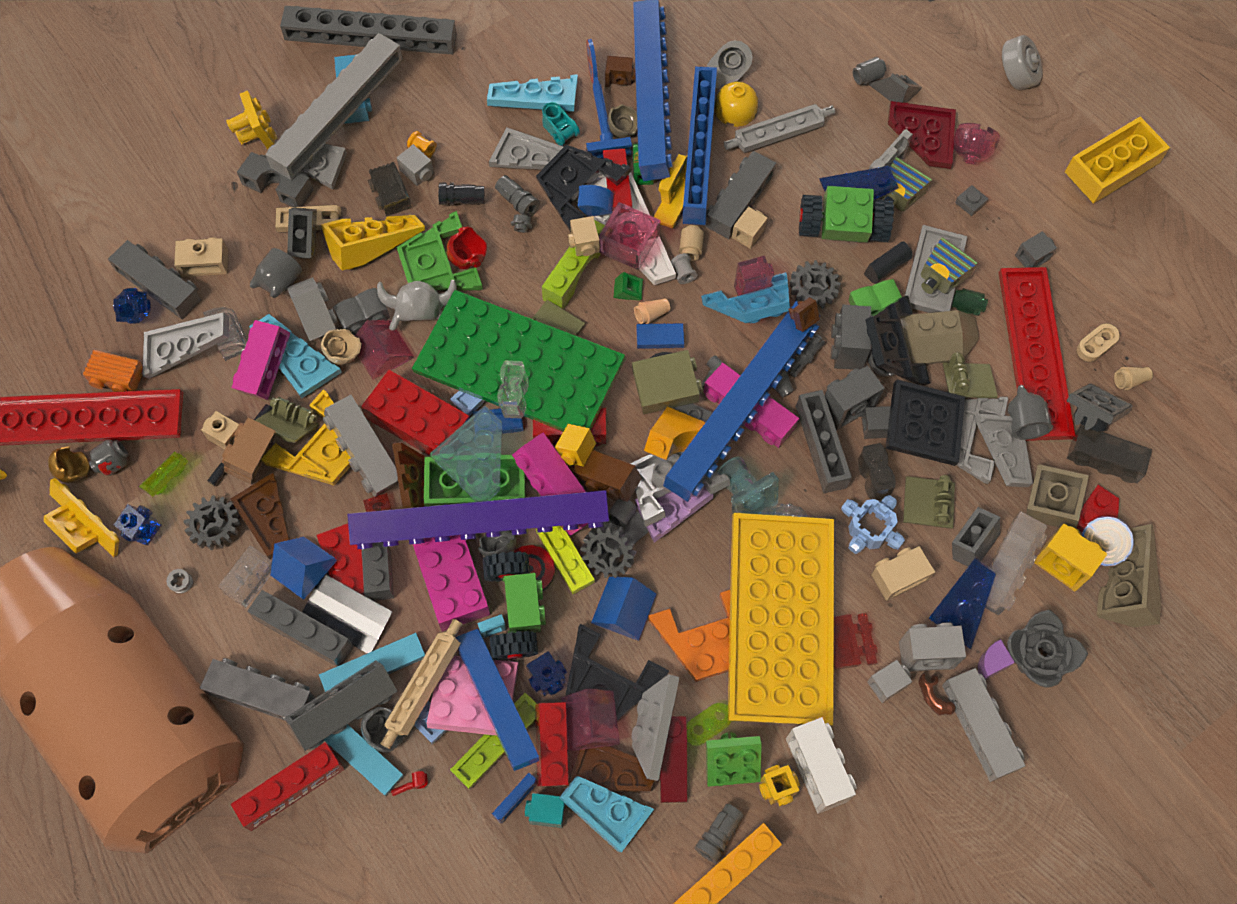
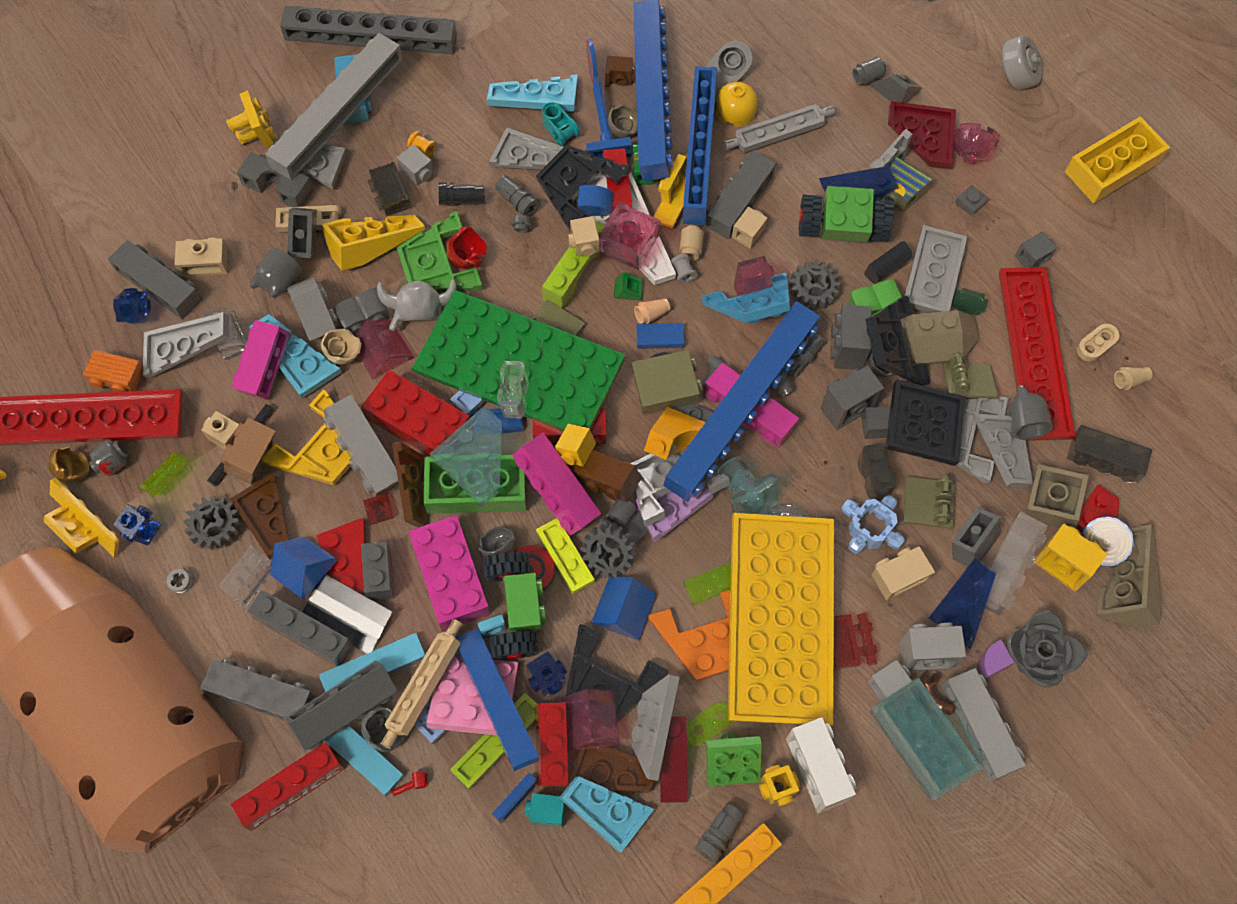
(289, 421): olive hinge -> none
(478, 517): dark purple brick -> none
(708, 584): none -> clear neon green plate
(805, 314): reddish brown tile -> none
(823, 441): dark grey brick -> none
(925, 739): none -> clear light blue brick
(946, 268): olive torso -> none
(1097, 407): dark grey piece -> none

